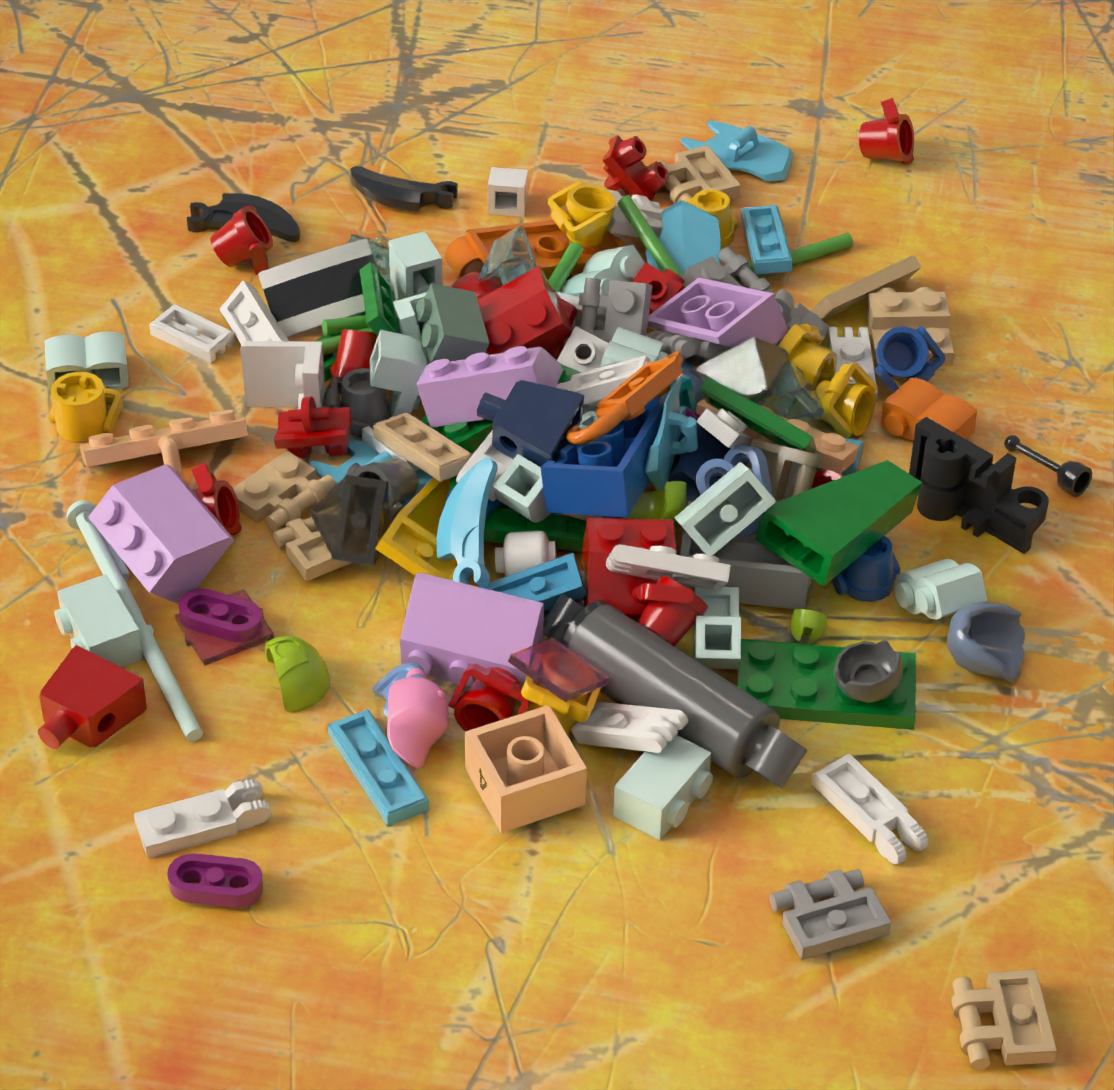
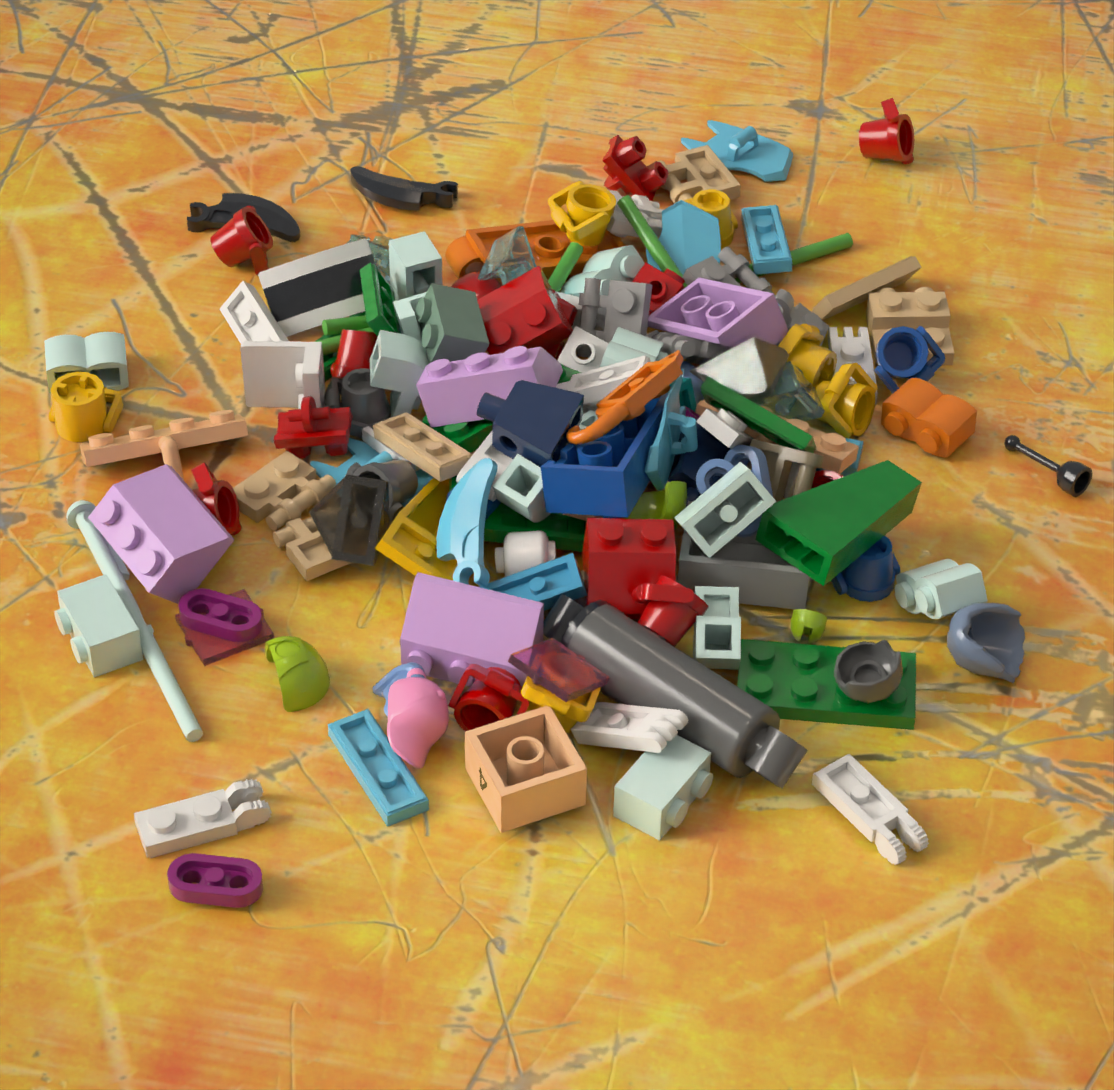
(89, 700): red torso -> none
(188, 336): white tile -> none
(507, 192): white plate -> none
(700, 571): white hinge -> none
(834, 922): light grey plate -> none
(965, 483): black plate -> none
(1019, 1018): tan plate -> none

